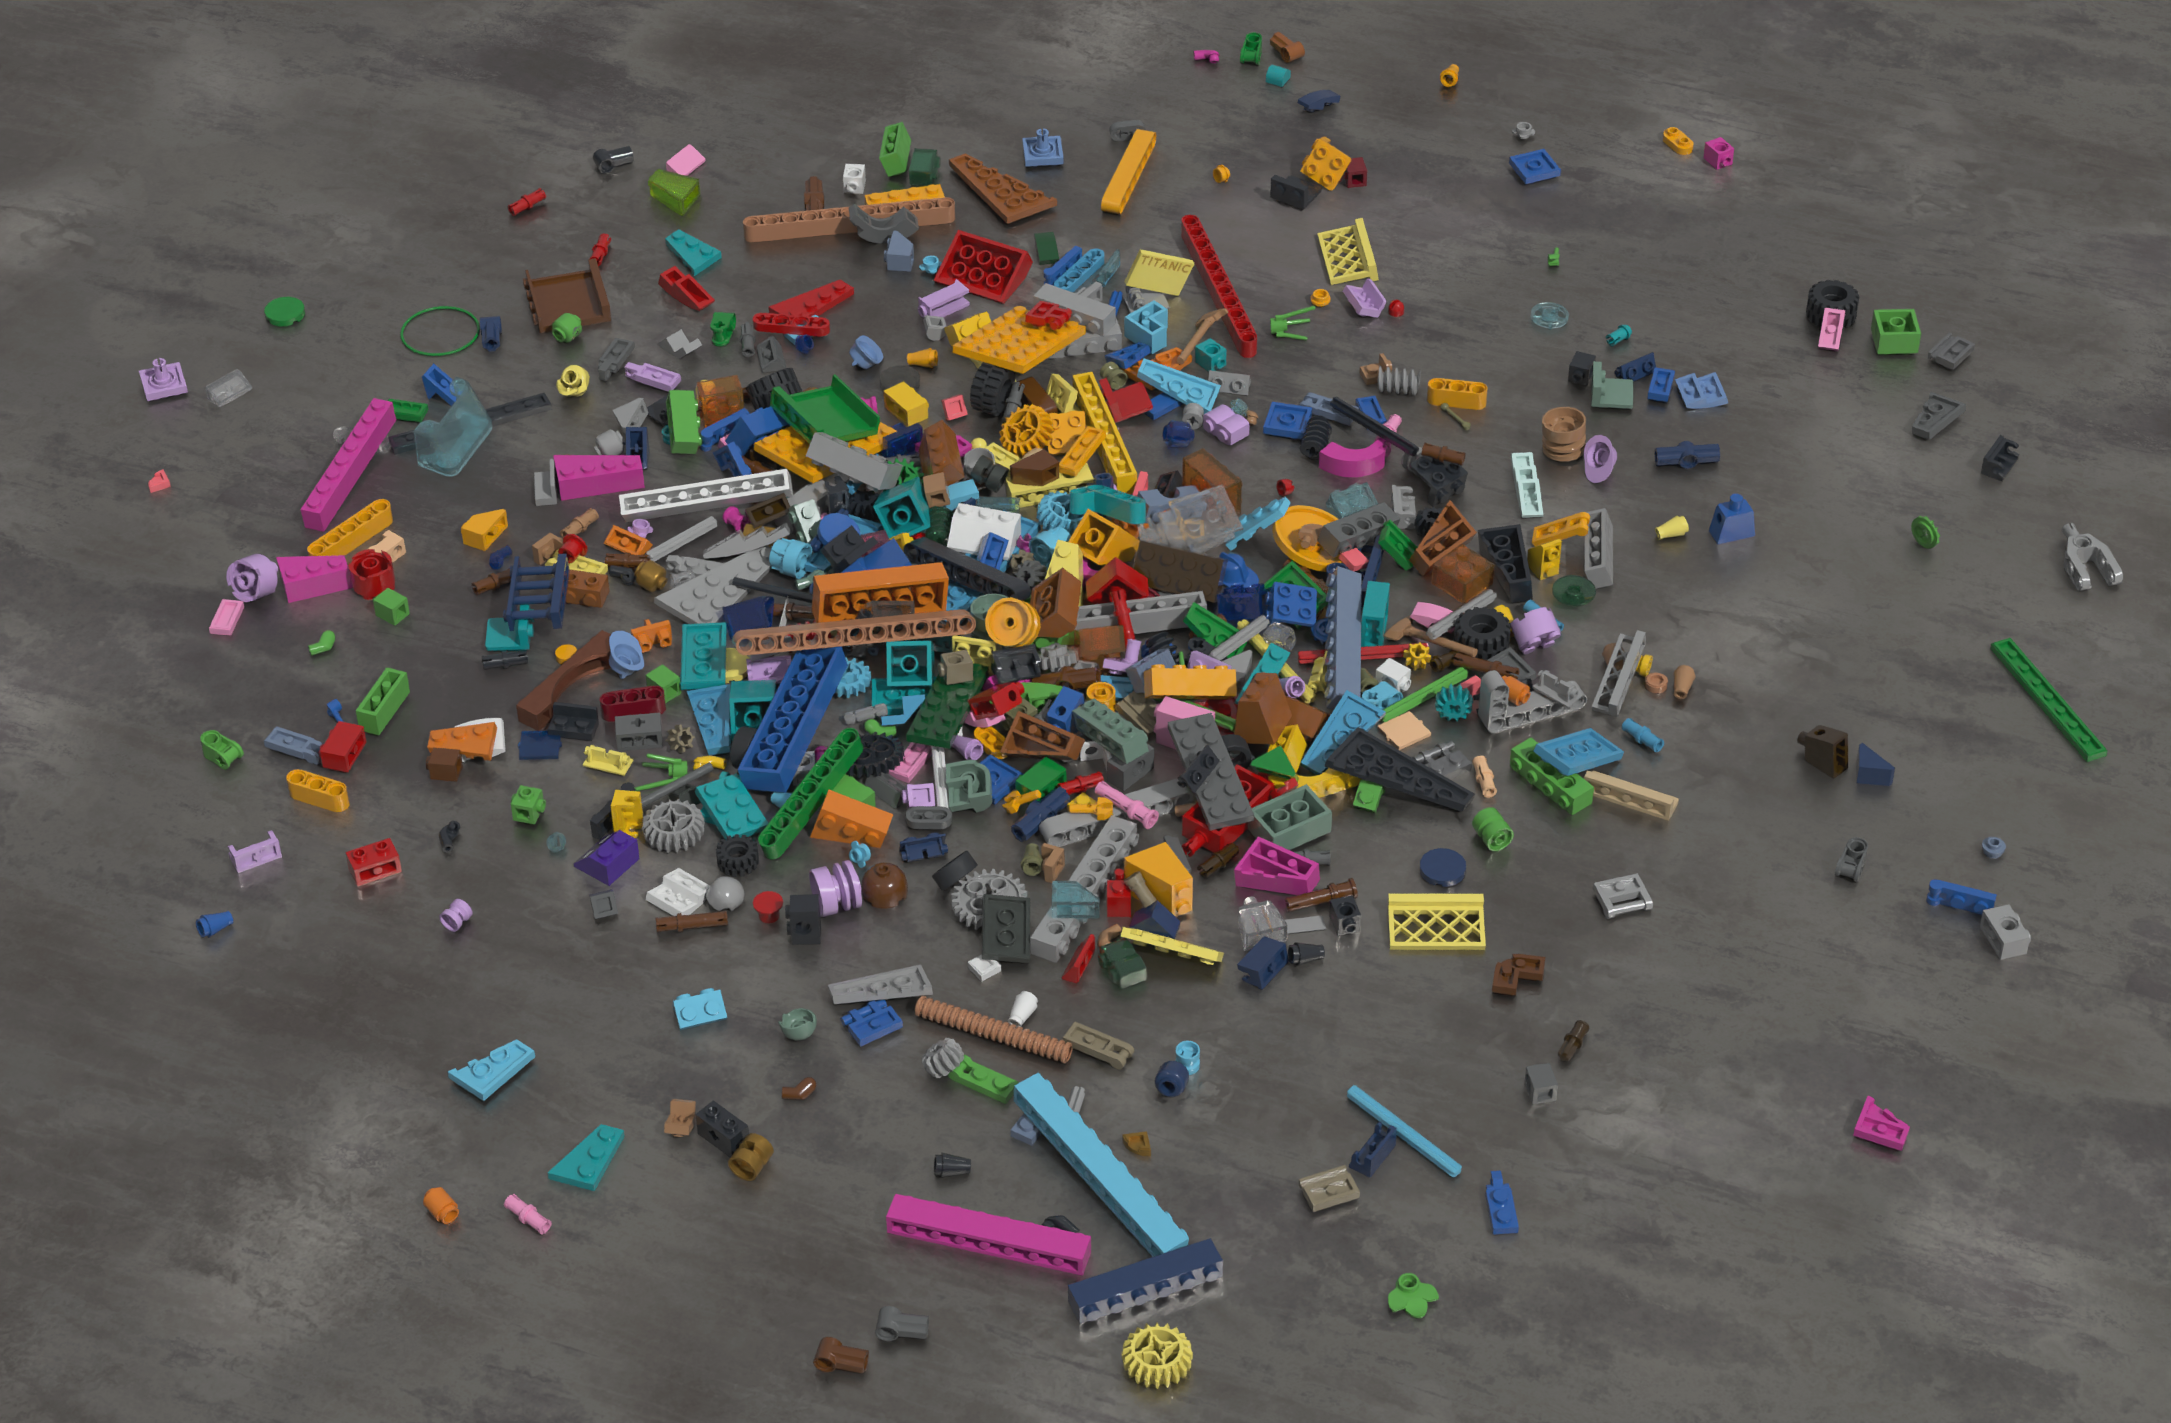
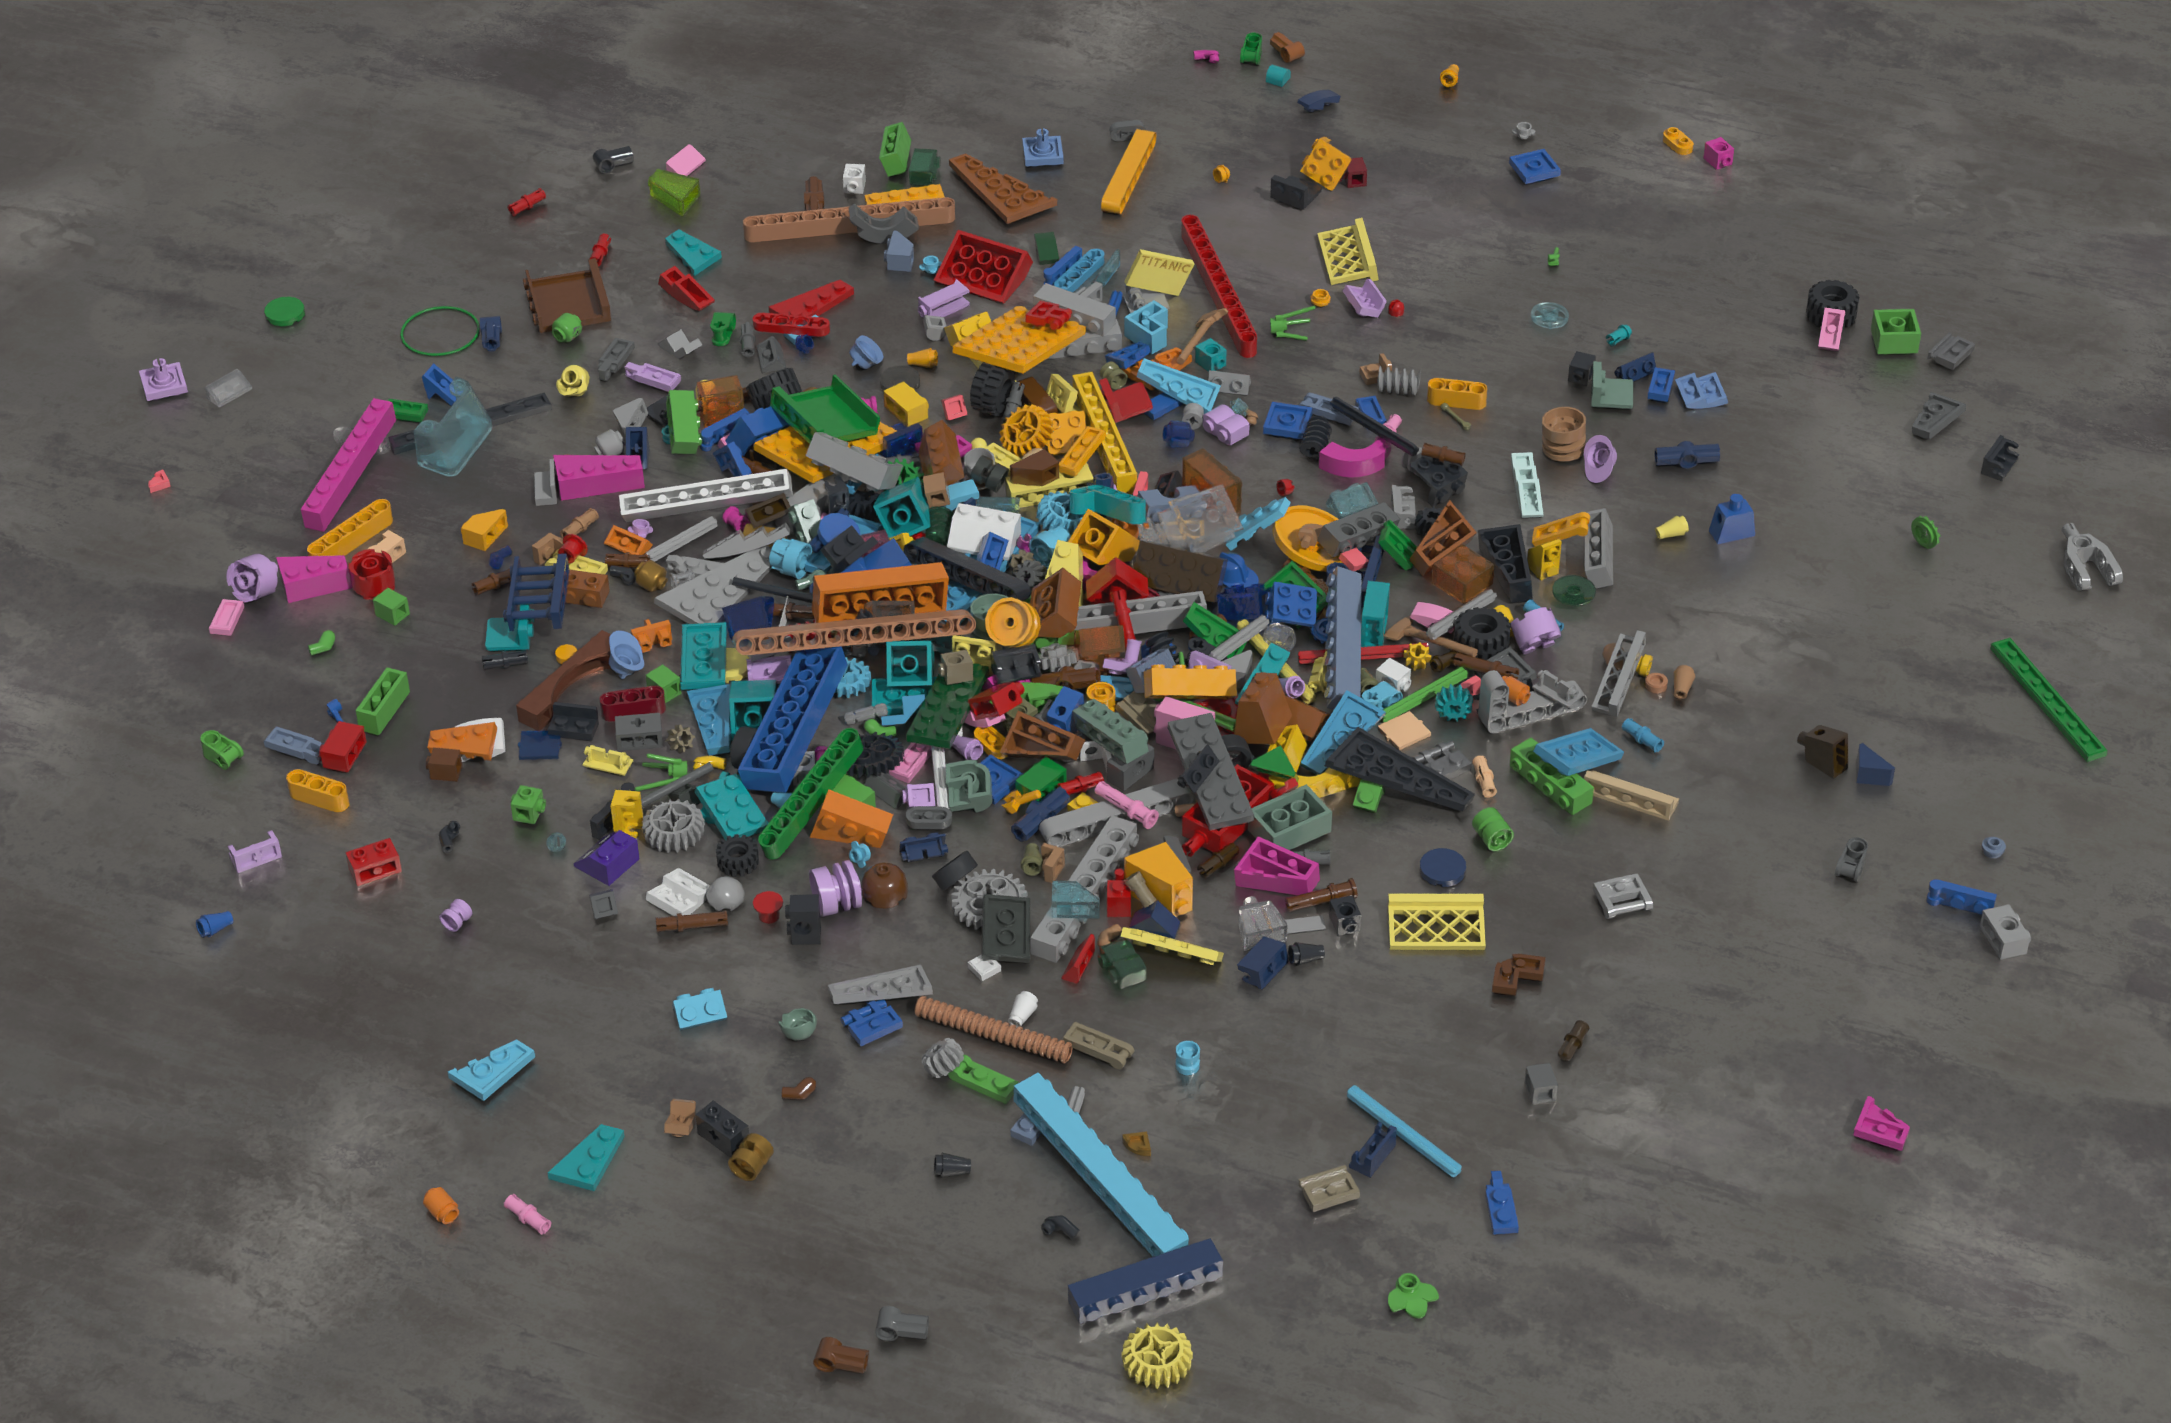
(989, 1234): dark pink brick -> none
(1102, 808): light orange bar -> none
(1171, 1078): dark blue head -> none

